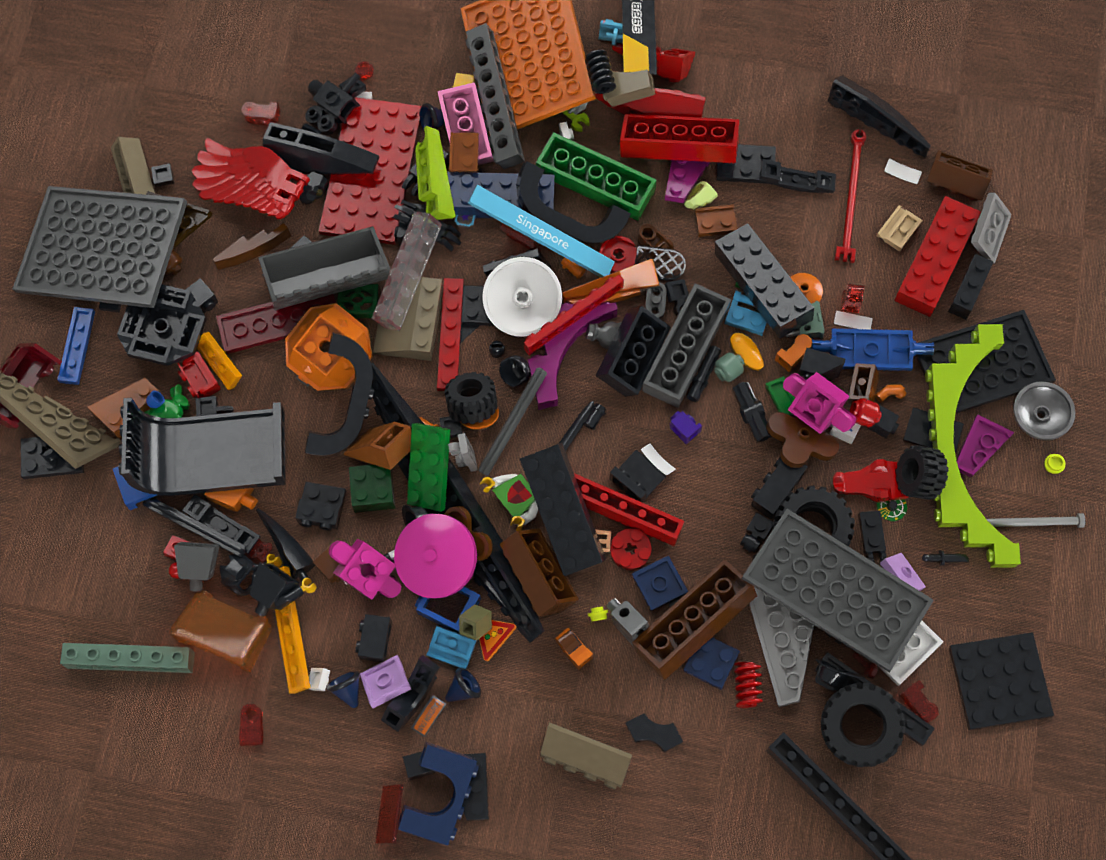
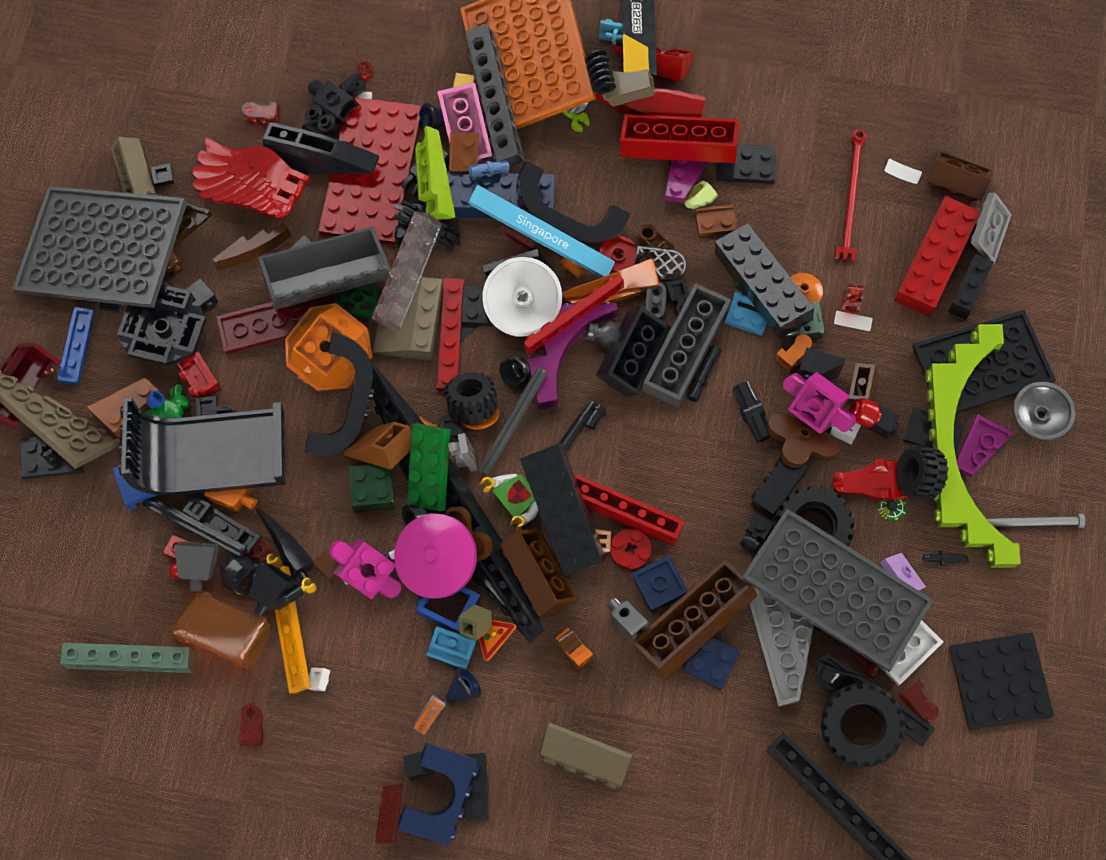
(218, 361): light orange plate -> none
(315, 188): black rock -> none
(320, 506): black plate -> none
(346, 688): dark blue hat -> none
(374, 638): black brick -> none
(385, 681): lavender plate -> none
(406, 704): black arch -> none
(465, 221): clear tile -> none
(488, 168): none -> medium blue pin
(497, 352): black hinge -> none
(565, 131): white plate -> none
(596, 176): green brick -> none
(598, 613): neon yellow plate -> none
(637, 476): black bracket -> none
(644, 729): black tile -> none
(657, 460): white sticker -> none
(684, 426): dark purple brick -> none
(729, 367): sand green head -> none
(747, 350): light orange arm -> none
(747, 684): red piece -> none
(779, 396): green tile -> none
(796, 179): black slope -> none
(872, 534): black hinge -> none
(877, 114): black wedge -> none
(880, 347): blue plate -> none
(888, 390): orange arm -> none
(899, 228): tan plate -> none
(1054, 463): neon yellow plate -> none

